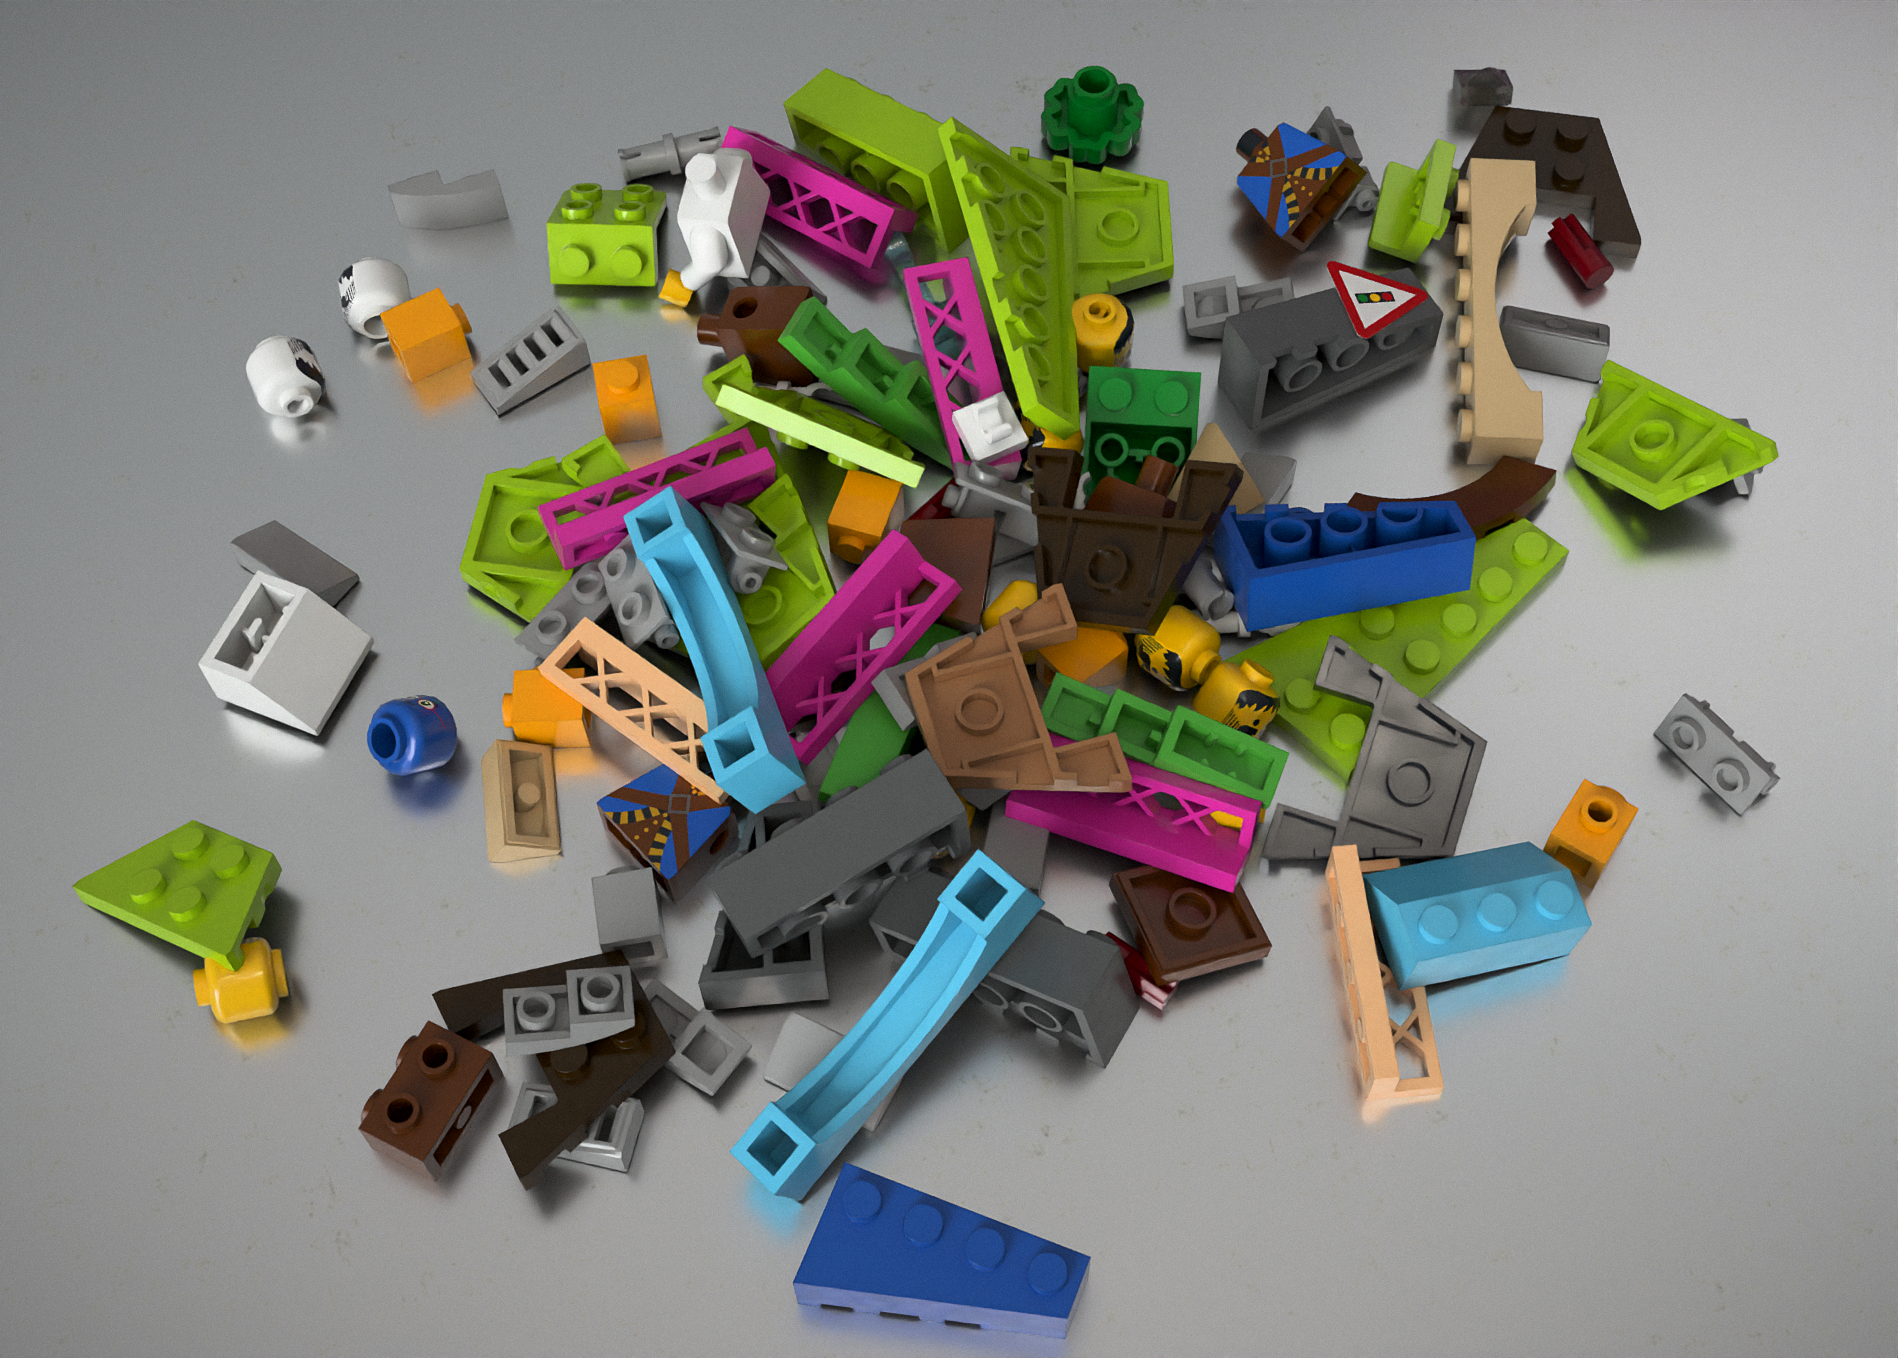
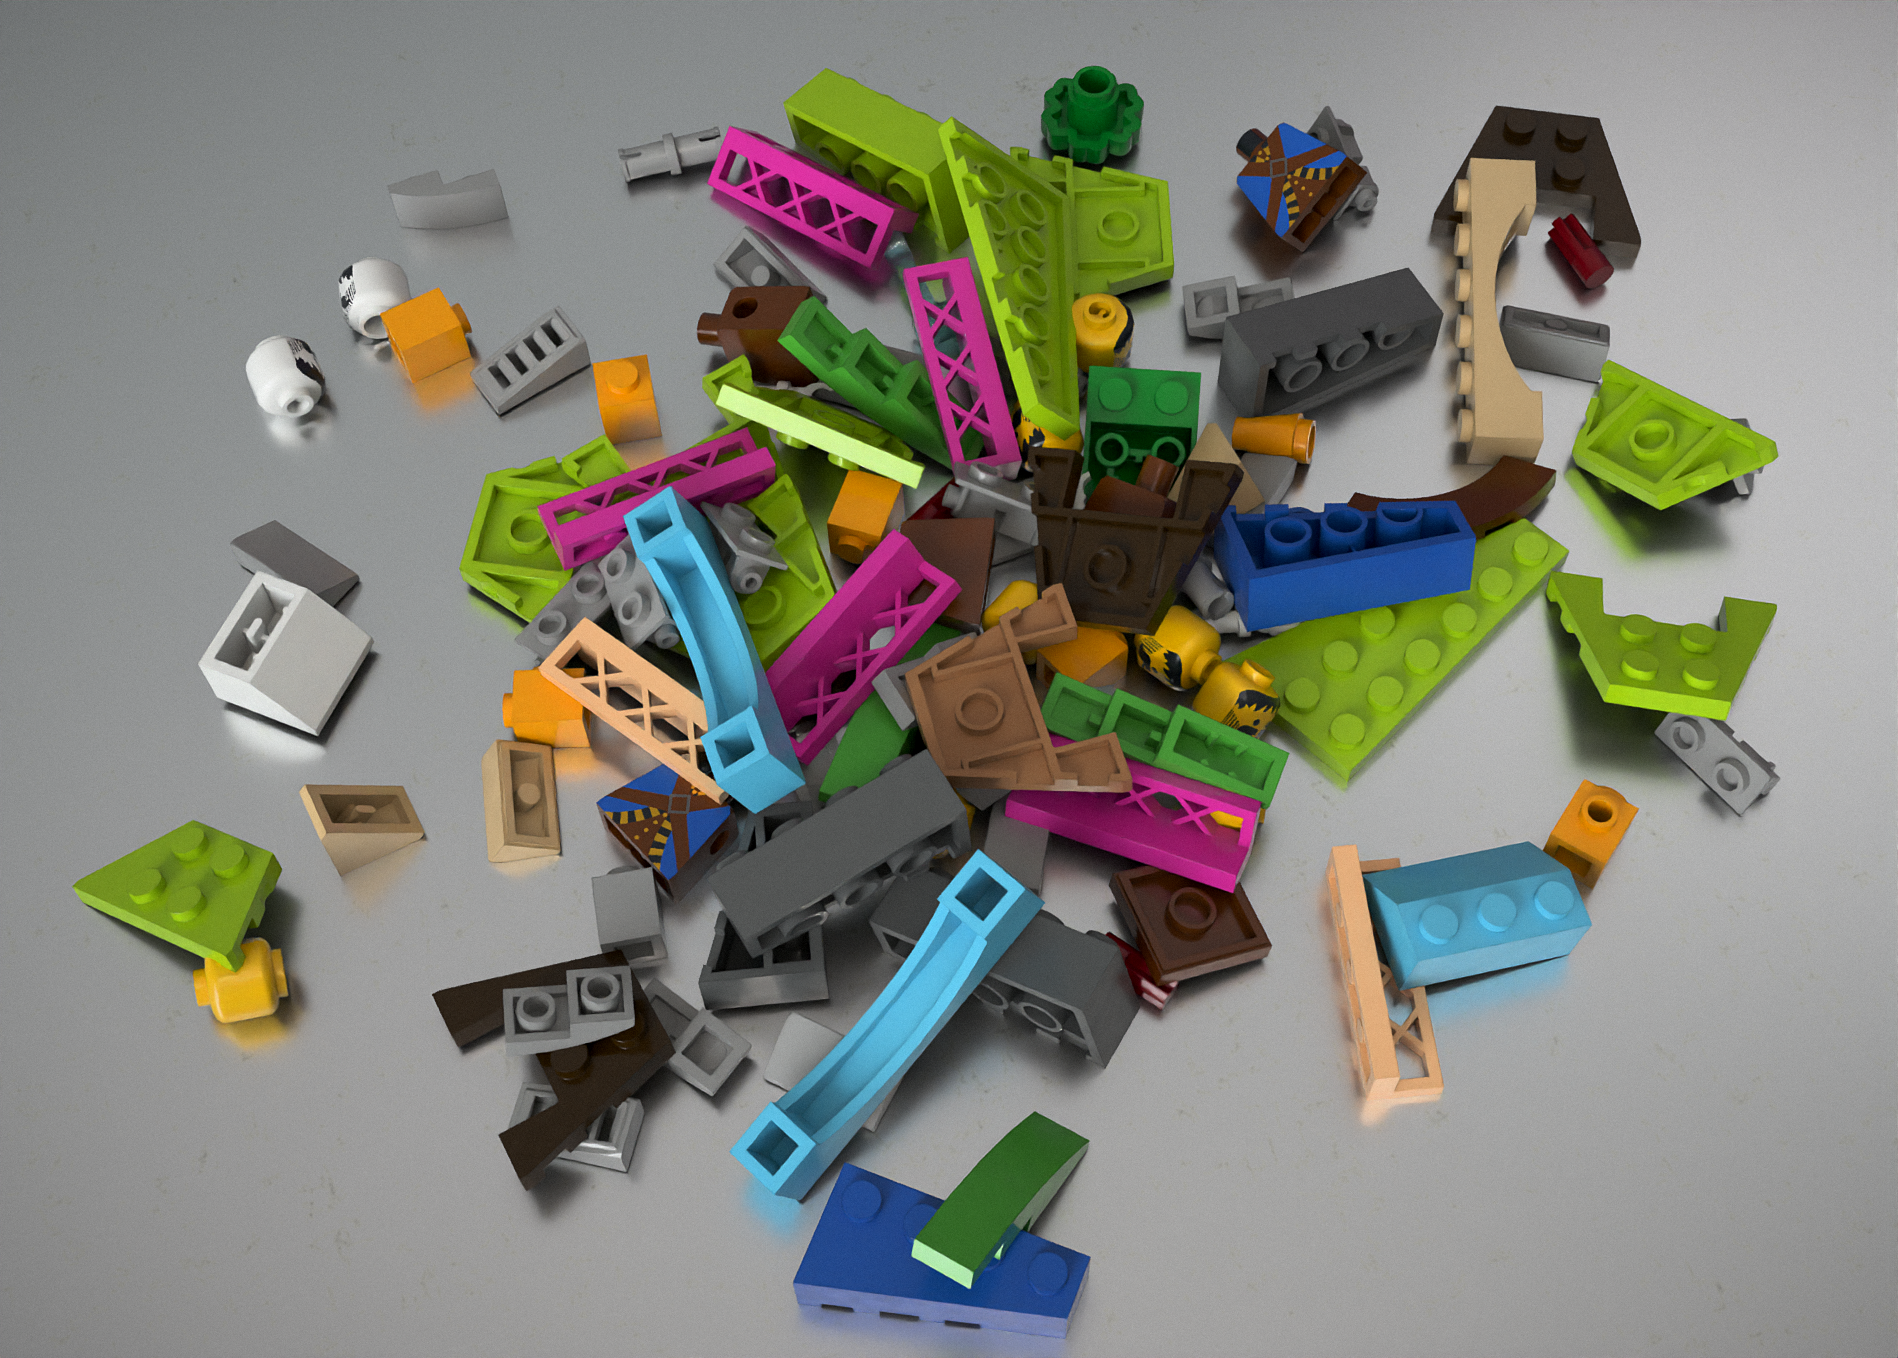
(361, 821): none -> tan slope
(412, 735): blue head -> none
(430, 1100): reddish brown brick -> none
(605, 235): lime bracket -> none
(719, 221): white torso -> none
(989, 429): white tile -> none
(999, 1198): none -> bright green slope
(1276, 435): none -> light orange cone
(1372, 299): sticker -> none
(1407, 779): wing -> none
(1412, 204): lime bracket -> none
(1483, 87): clear smoke tile -> none
(1658, 662): none -> lime wing

